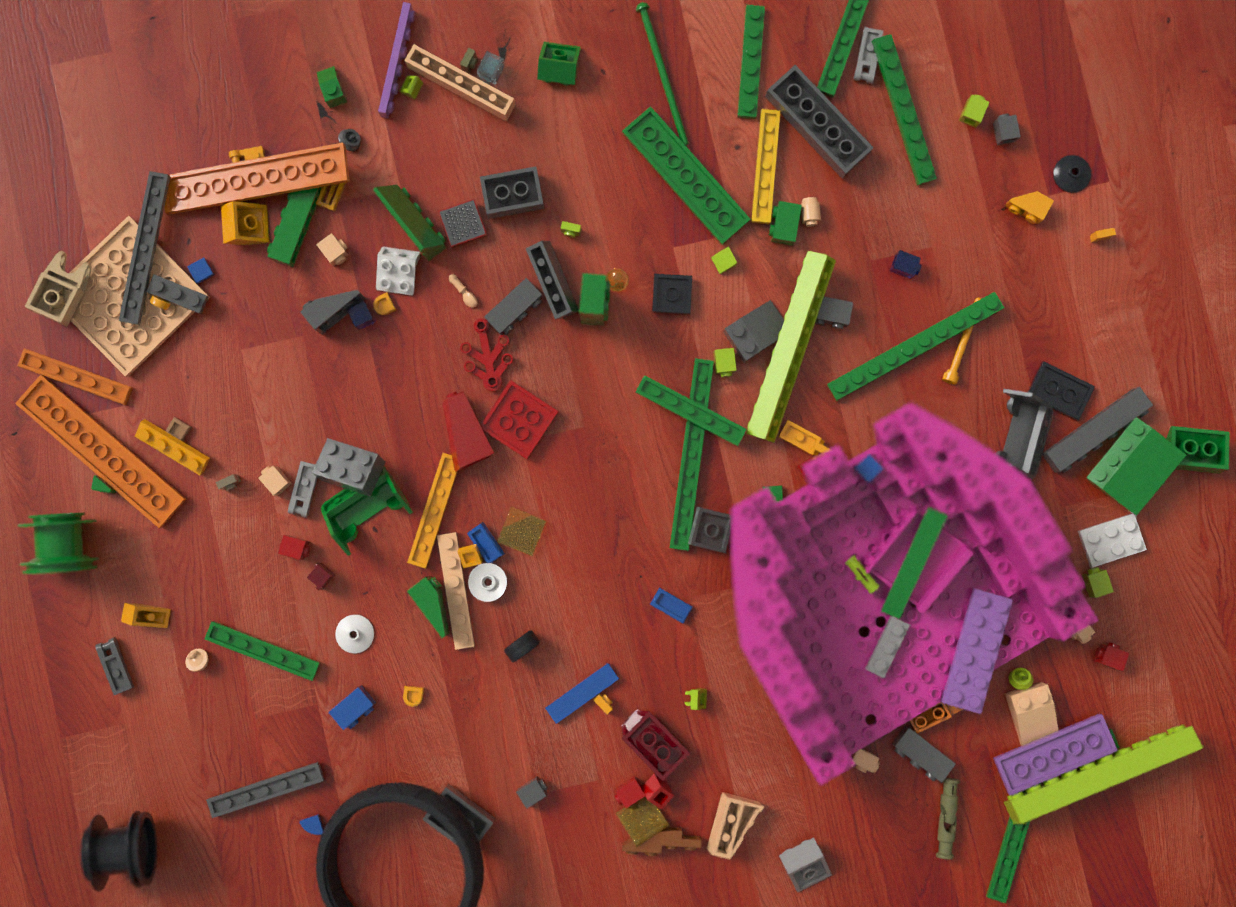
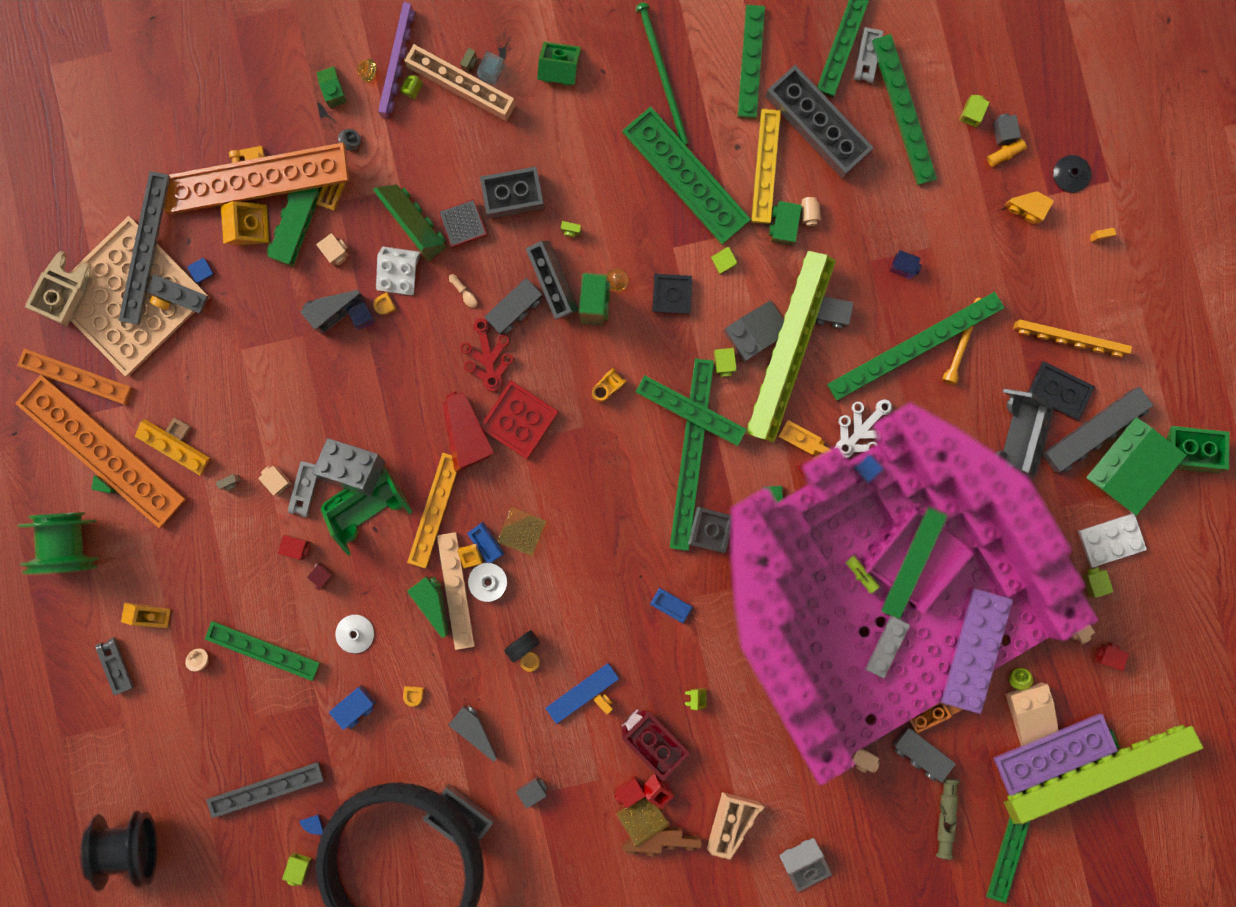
(296, 869): none -> lime brick
(366, 69): none -> clear yellow hat
(471, 728): none -> dark grey slope
(530, 662): none -> light orange tile
(608, 385): none -> light orange piece
(860, 429): none -> white plant
(1006, 152): none -> light orange pin
(1079, 340): none -> light orange plate

